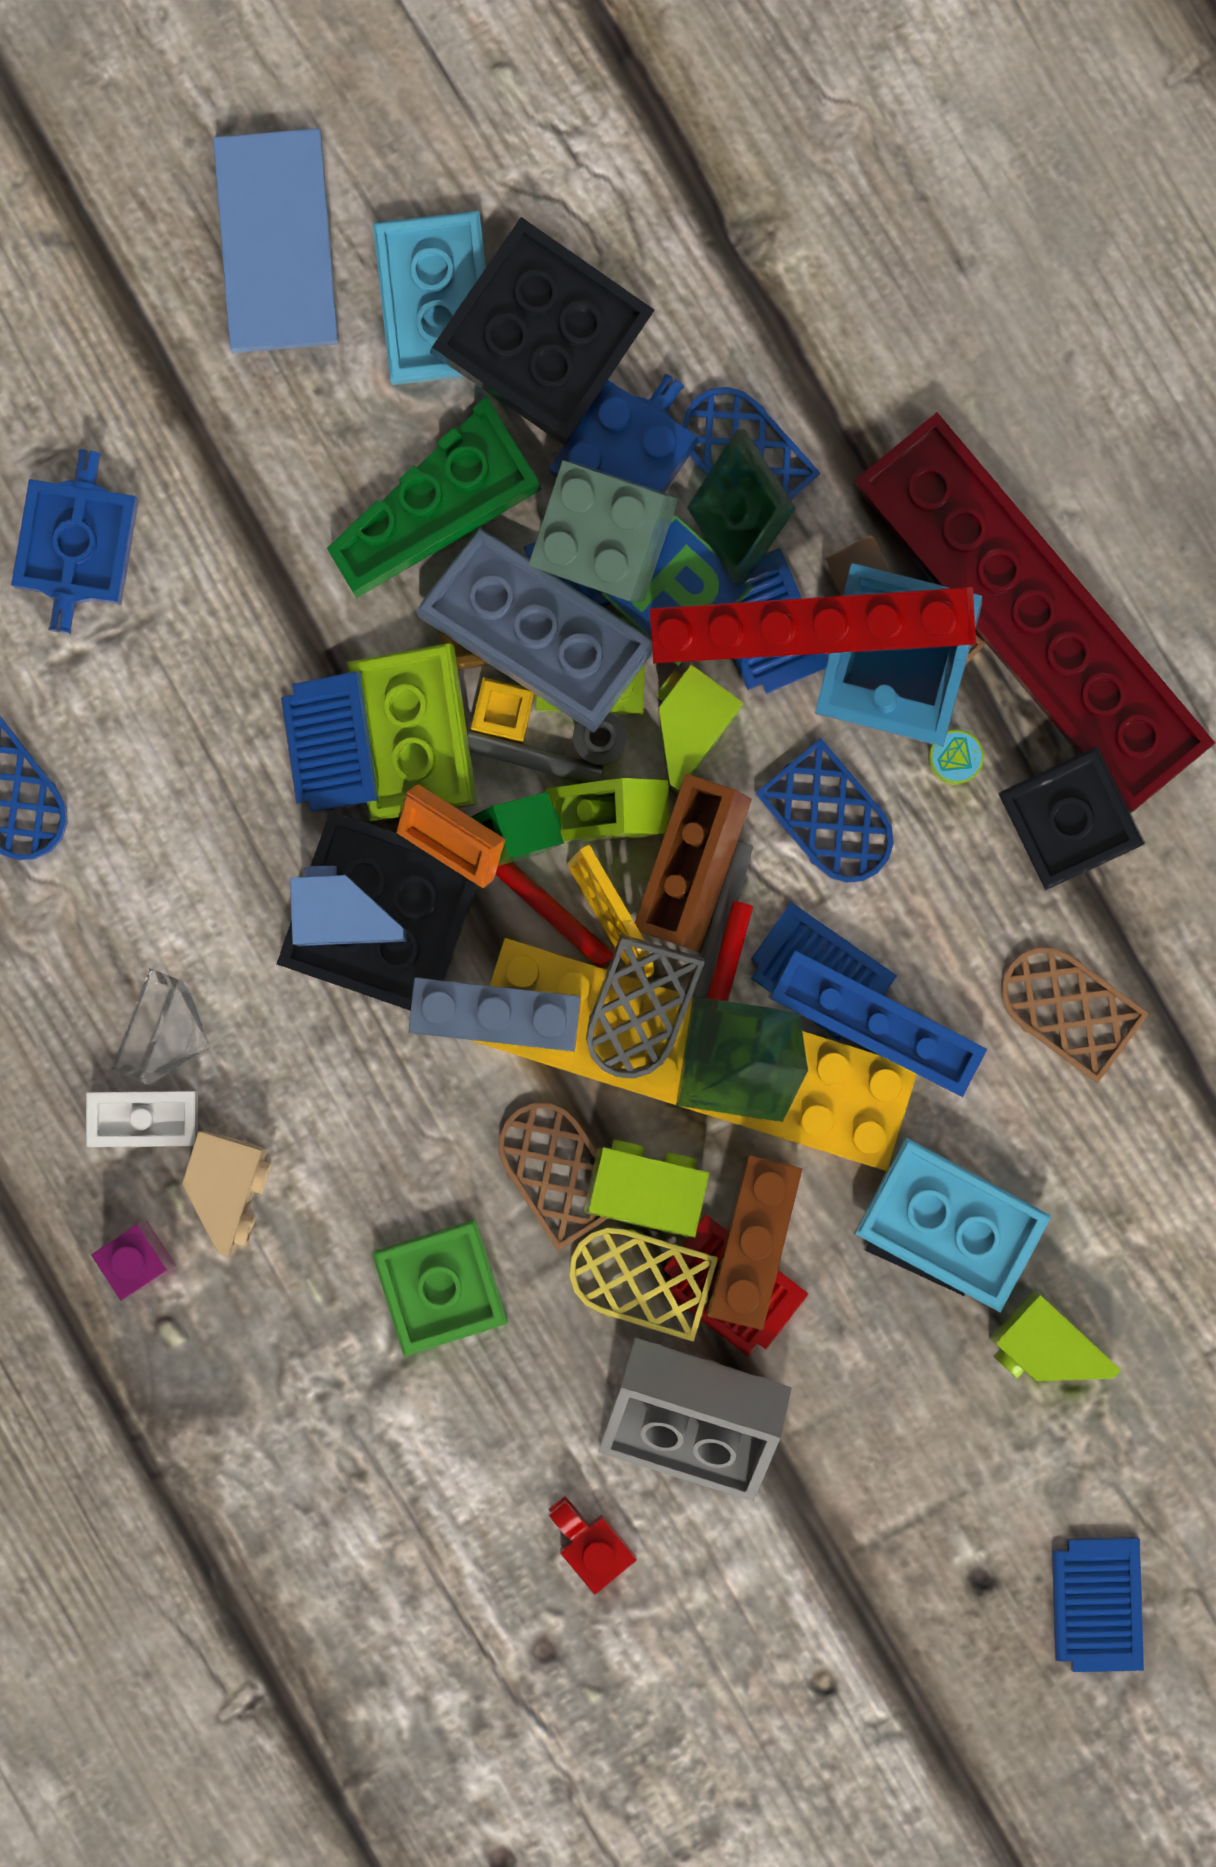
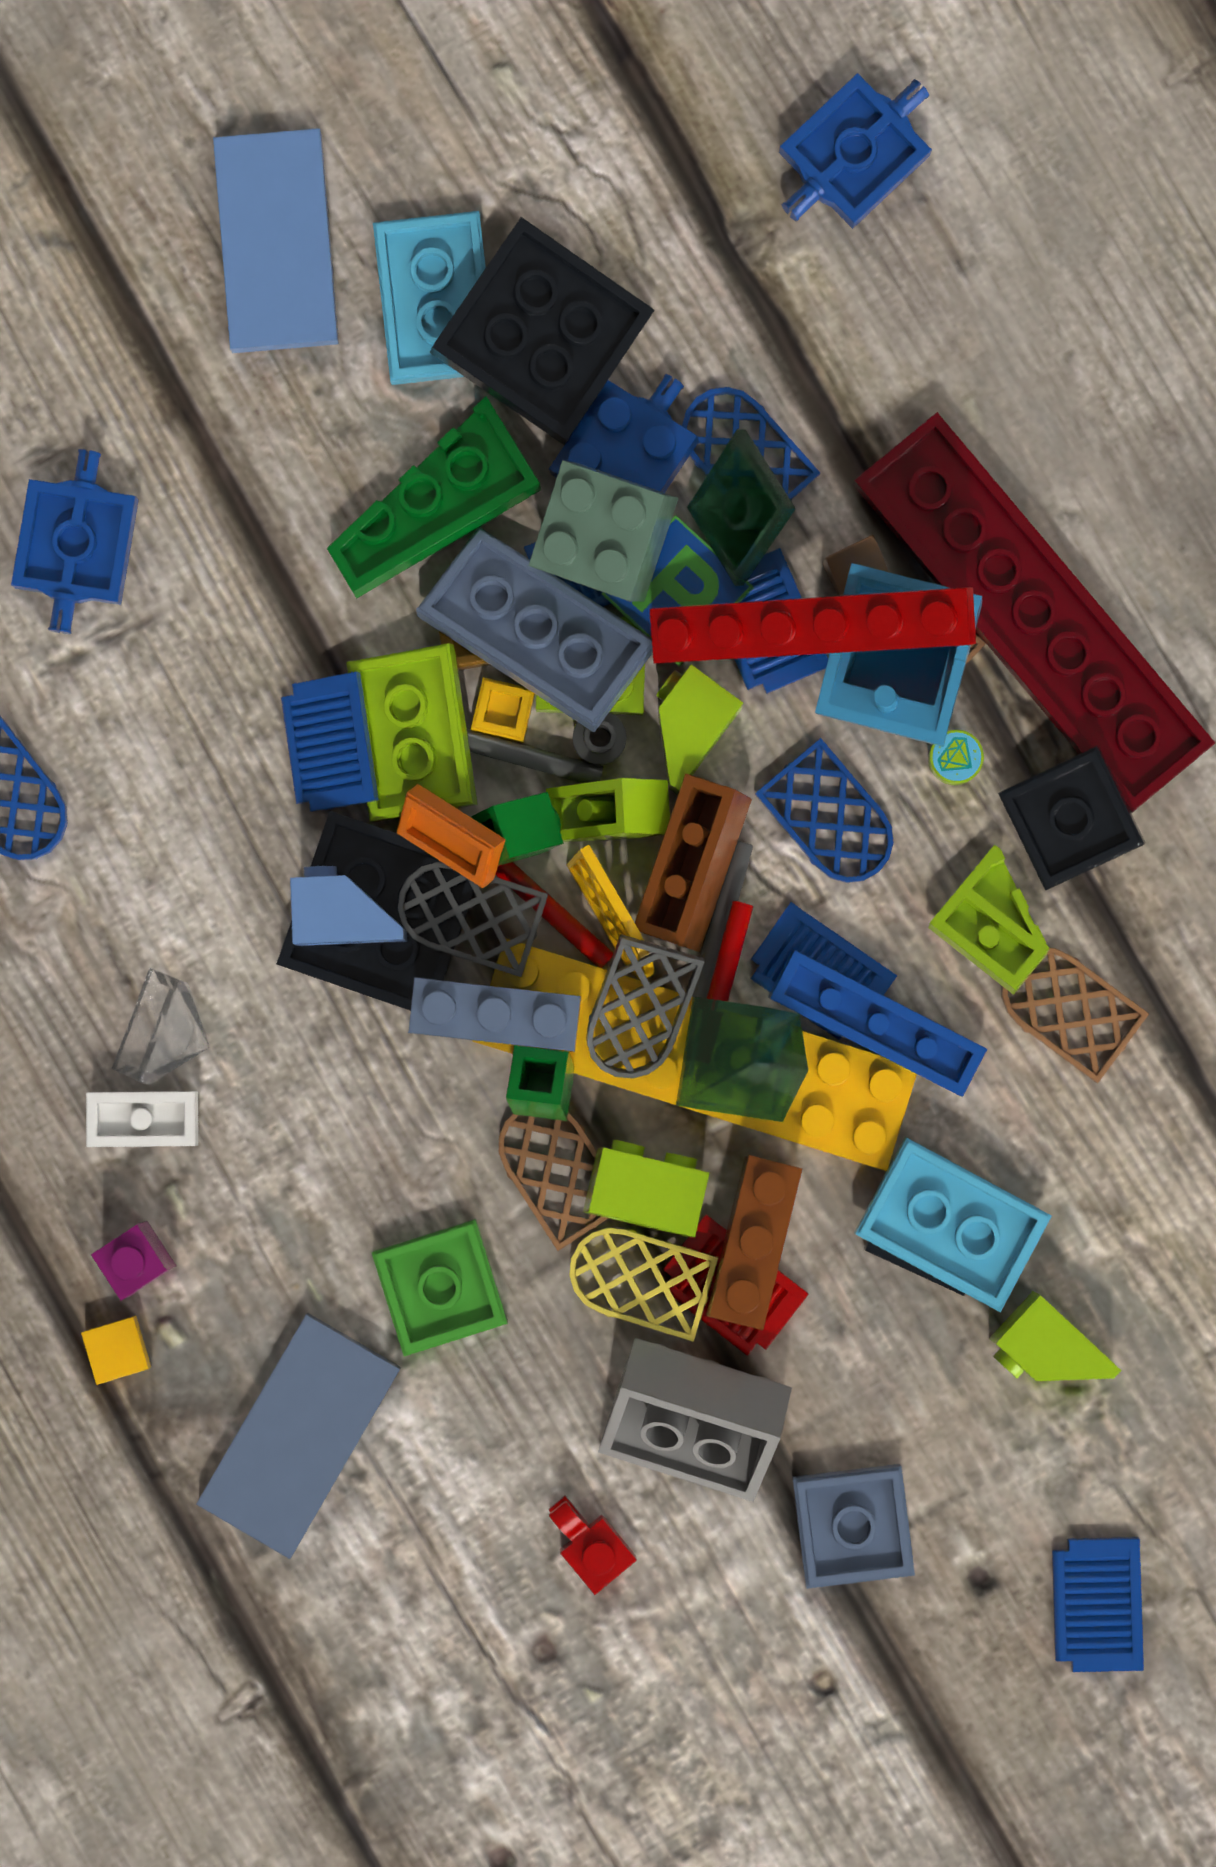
(116, 1350): none -> yellow tile
(221, 1186): tan slope -> none
(298, 1435): none -> sand blue tile
(493, 922): none -> dark grey window
(540, 1083): none -> green brick
(853, 1526): none -> sand blue tile
(855, 150): none -> blue plate
(992, 924): none -> lime wing

